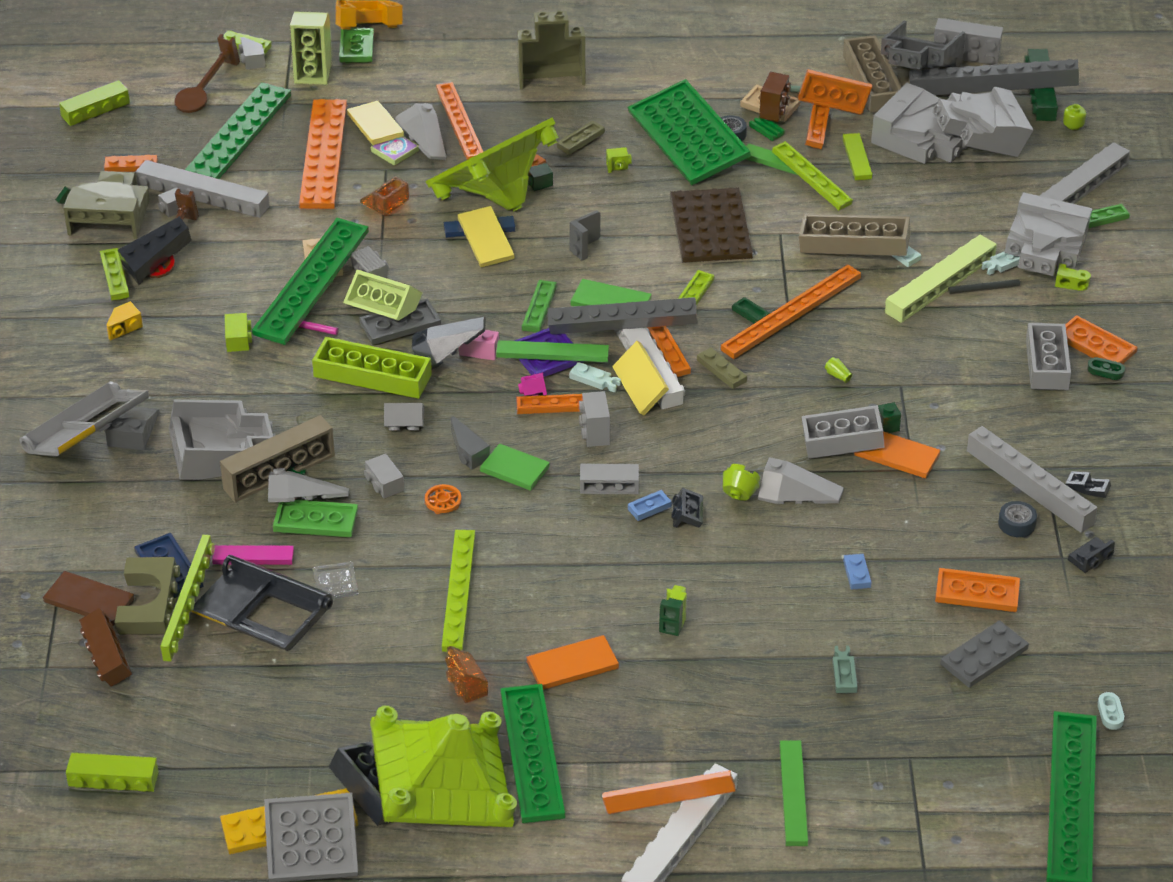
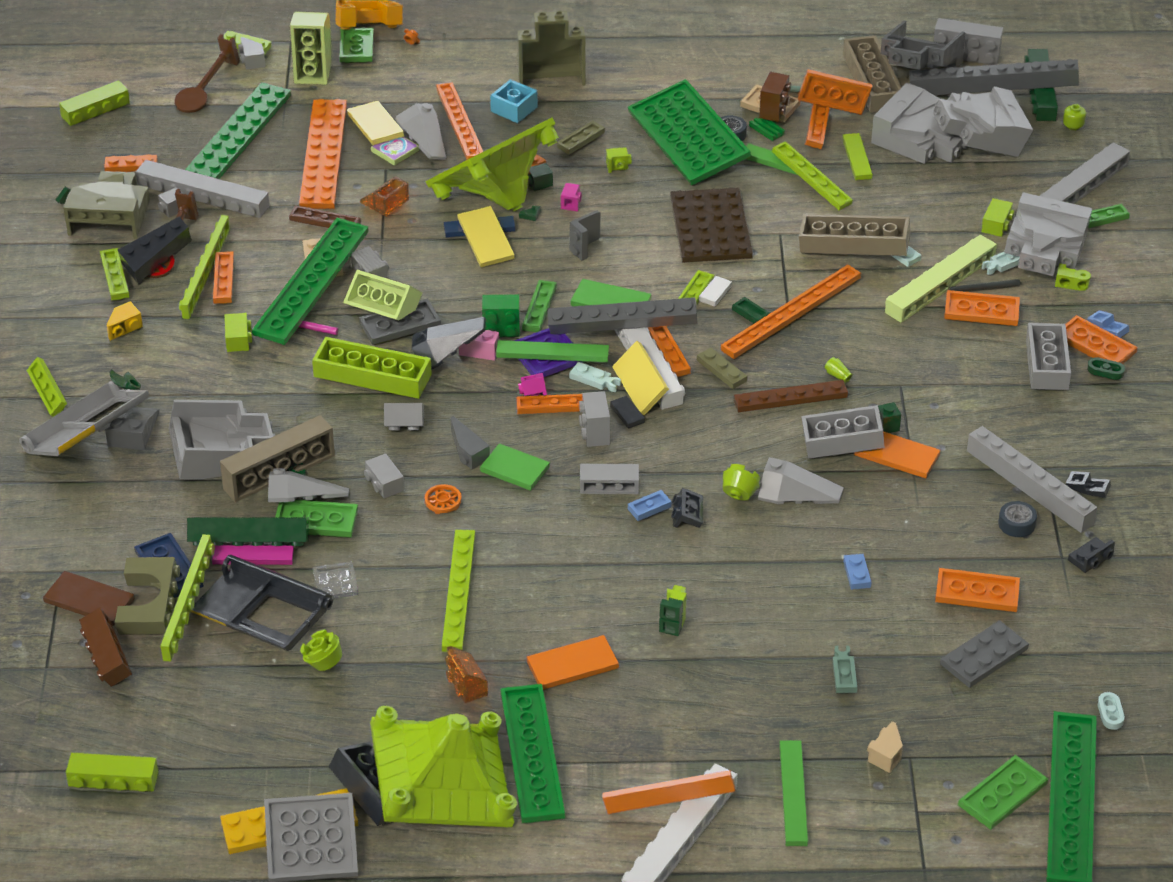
(46, 387): none -> lime plate
(126, 381): none -> dark green plate
(204, 268): none -> lime plate
(223, 277): none -> orange plate
(249, 530): none -> dark green brick
(318, 217): none -> reddish brown tile
(322, 651): none -> lime cone
(411, 37): none -> orange plate
(502, 314): none -> green brick
(514, 101): none -> medium azure brick
(530, 214): none -> dark green tile
(571, 197): none -> dark pink brick
(627, 412): none -> black tile
(715, 291): none -> white tile
(790, 396): none -> reddish brown plate
(886, 749): none -> tan slope
(982, 308): none -> orange plate
(997, 217): none -> lime brick
(1003, 792): none -> bright green tile
(1106, 321): none -> medium blue slope

